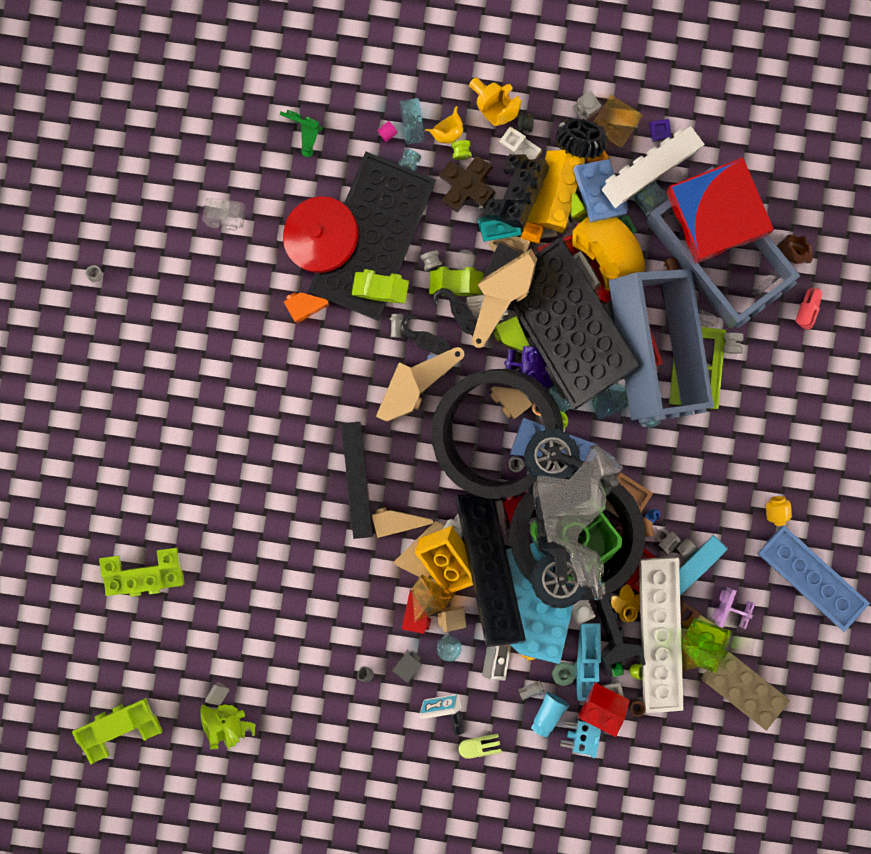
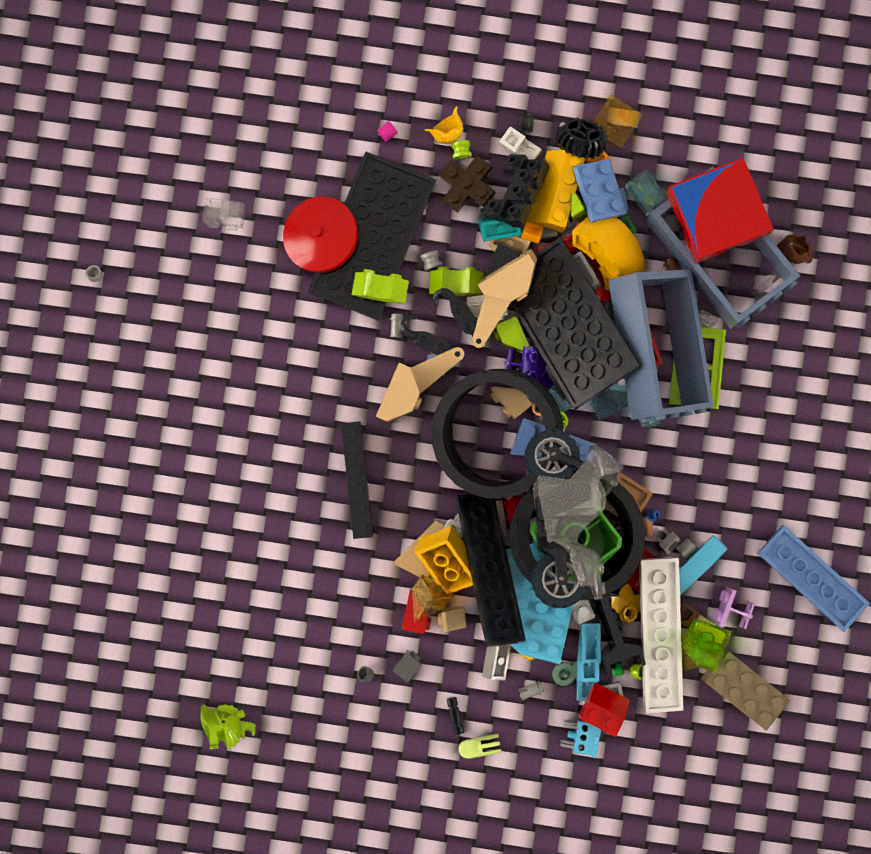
(120, 721): lime bracket -> none
(137, 580): lime bracket -> none
(217, 694): light grey slope -> none
(304, 305): orange slope -> none
(309, 131): green plate -> none
(394, 521): tan slope -> none
(410, 159): clear light blue wheel -> none
(412, 121): clear light blue slope -> none
(440, 706): slope -> none
(451, 641): clear light blue head -> none
(465, 259): clear tile -> none
(495, 102): yellow piece -> none
(520, 463): light grey hinge -> none
(549, 714): medium azure plant -> none
(587, 106): light grey brick -> none
(640, 711): reddish brown hose -> none
(652, 167): white brick -> none
(660, 130): dark purple tile -> none
(733, 343): light grey wheel -> none
(778, 510): yellow head -> none
(809, 308): coral arm -> none

